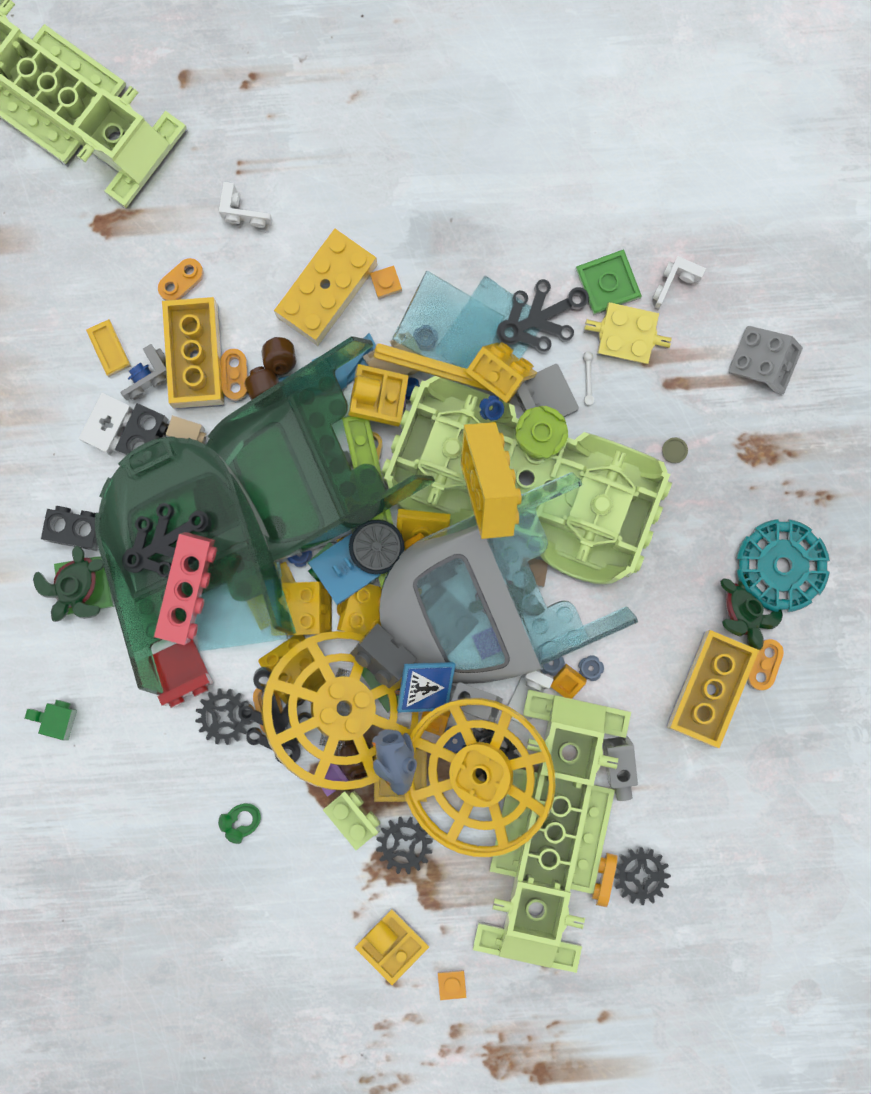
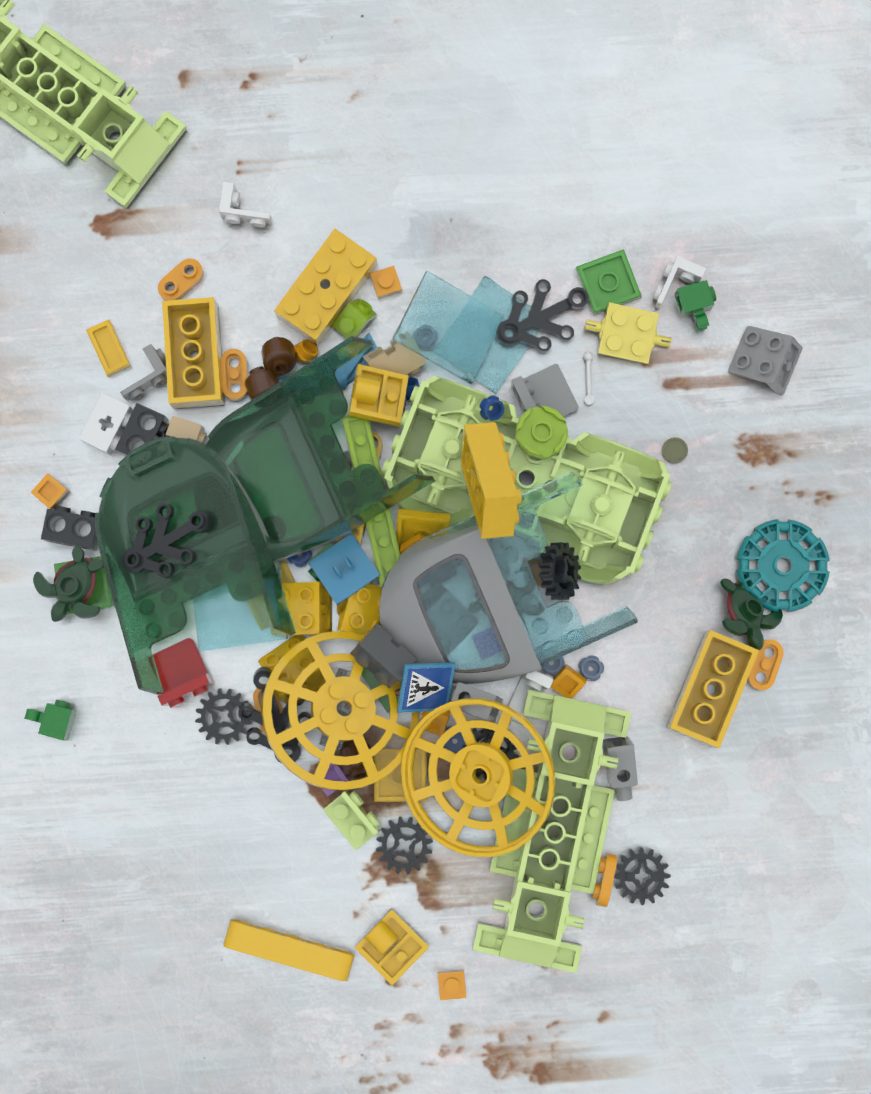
(49, 491): none -> light orange plate
(139, 372): blue plate -> none
(168, 625): coral brick -> none
(236, 835): green piece -> none
(288, 950): none -> yellow beam
(305, 351): none -> light orange plate
(354, 318): none -> lime bracket
(376, 546): dark grey wheel -> none
(395, 760): sand blue animal -> none
(425, 365): yellow axle -> none
(500, 370): yellow bracket -> none
(559, 571): none -> black gear
(695, 301): none -> green brick

